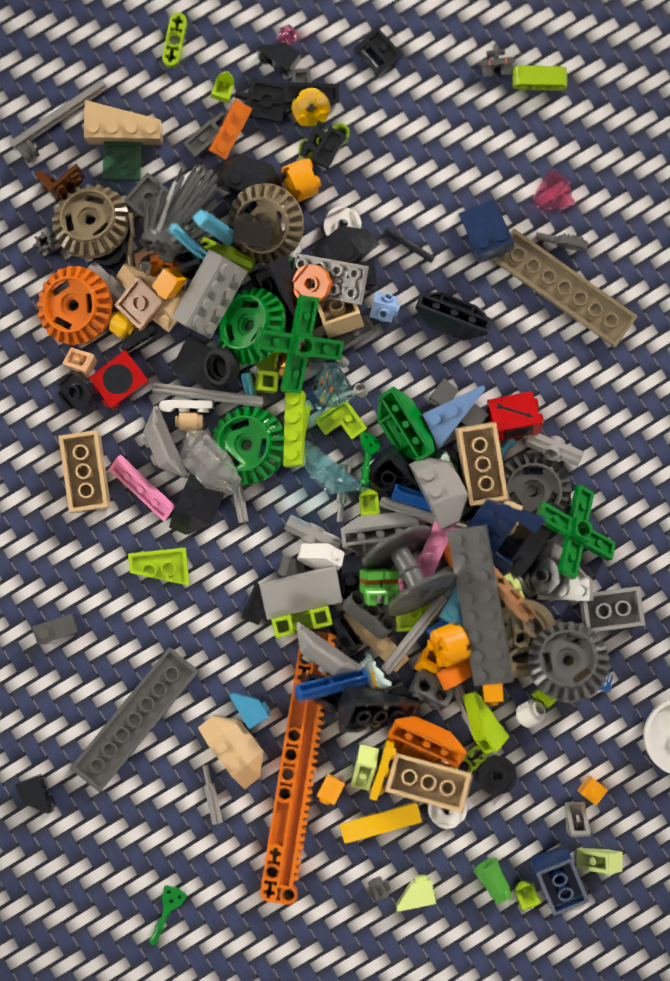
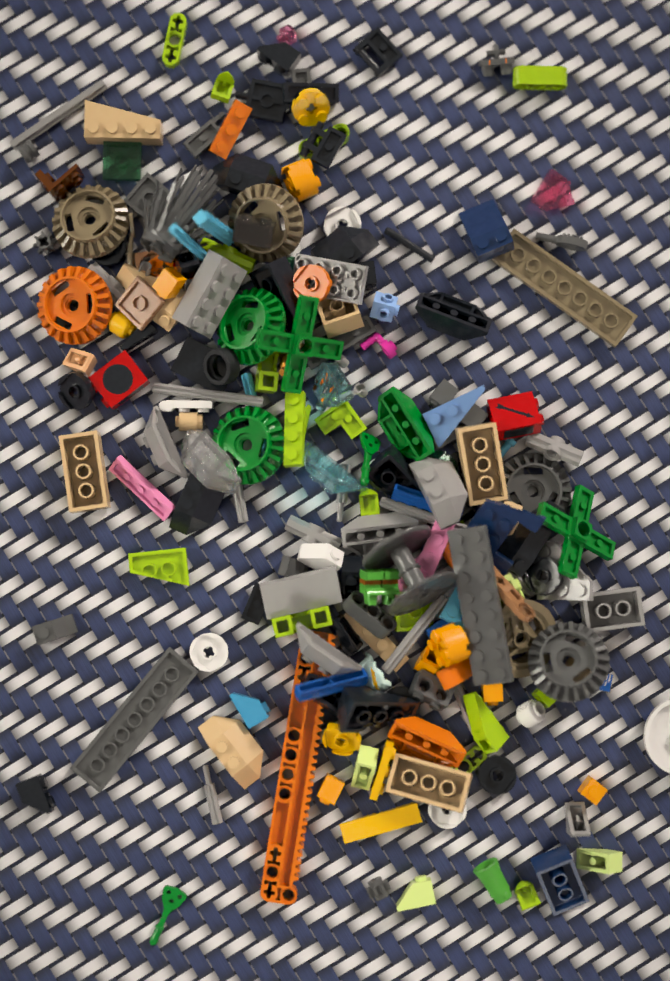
(199, 657): none -> white plate
(332, 739): none -> yellow plate
(387, 347): none -> dark pink plate

